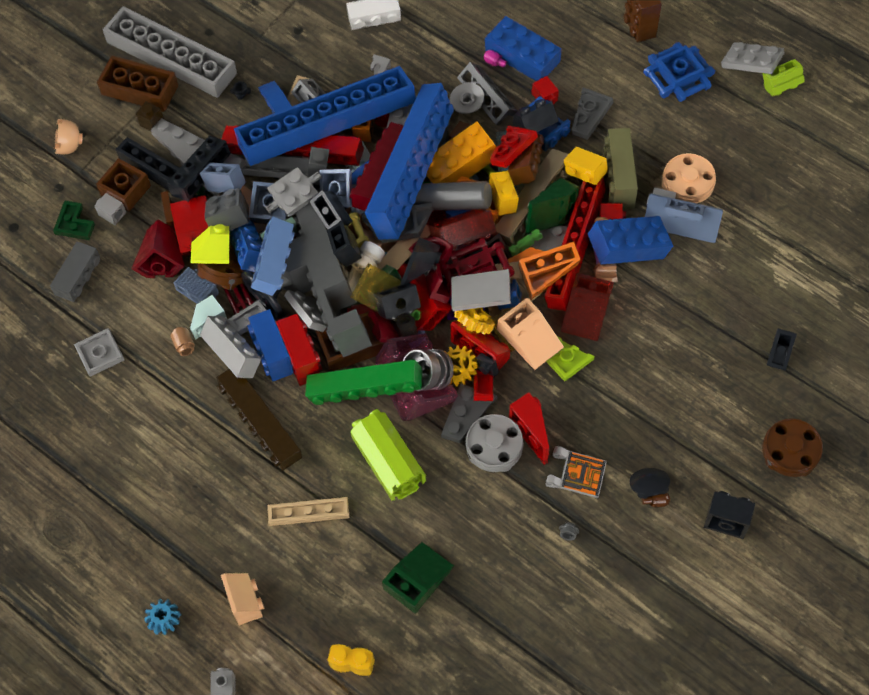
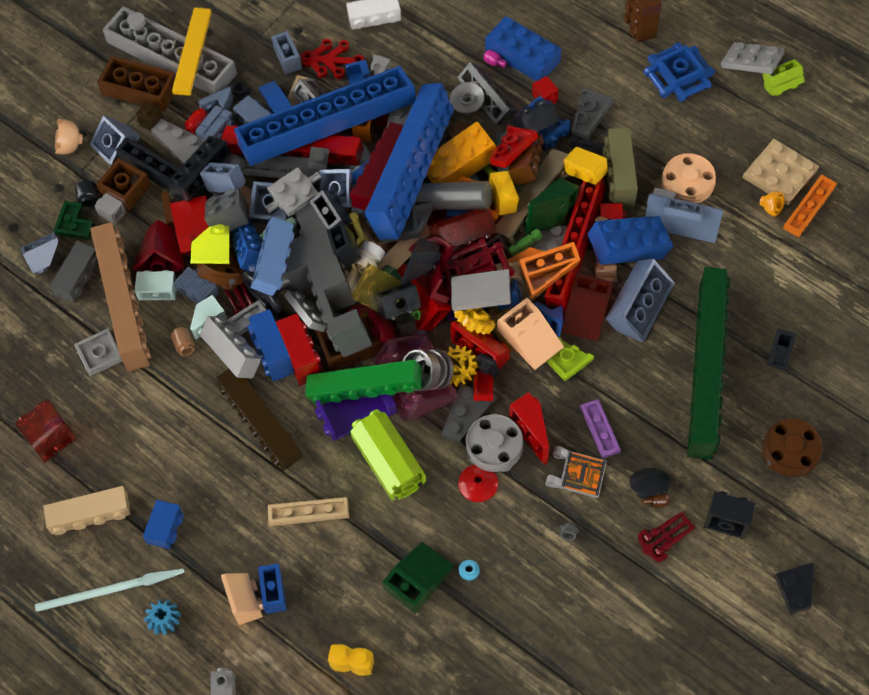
(40, 253): none -> sand blue slope
(45, 430): none -> clear red slope
(86, 193): none -> black head
(87, 510): none -> tan brick
(109, 136): none -> sand blue slope
(121, 297): none -> medium nougat brick
(136, 20): none -> light grey tile
(147, 579): none -> light aqua piece
(155, 285): none -> light aqua brick
(163, 524): none -> blue brick
(192, 51): none -> yellow tile
(195, 120): none -> red brick
(215, 123): none -> sand blue brick
(221, 98): none -> sand blue slope
(249, 110): none -> sand blue brick
(272, 588): none -> blue brick
(286, 52): none -> sand blue brick
(310, 58): none -> red plant
(340, 415): none -> dark purple panel
(357, 71): none -> blue panel
(469, 575): none -> medium azure plate
(477, 491): none -> red dish
(553, 317): none -> blue slope
(586, 144): none -> black axle
(600, 428): none -> medium lavender tile
(640, 300): none -> sand blue slope
(647, 549): none -> dark red piece
(708, 364): none -> dark green brick
(773, 203): none -> light orange brick
(781, 170): none -> tan plate
(796, 587): none -> black wing
(810, 206): none -> orange plate

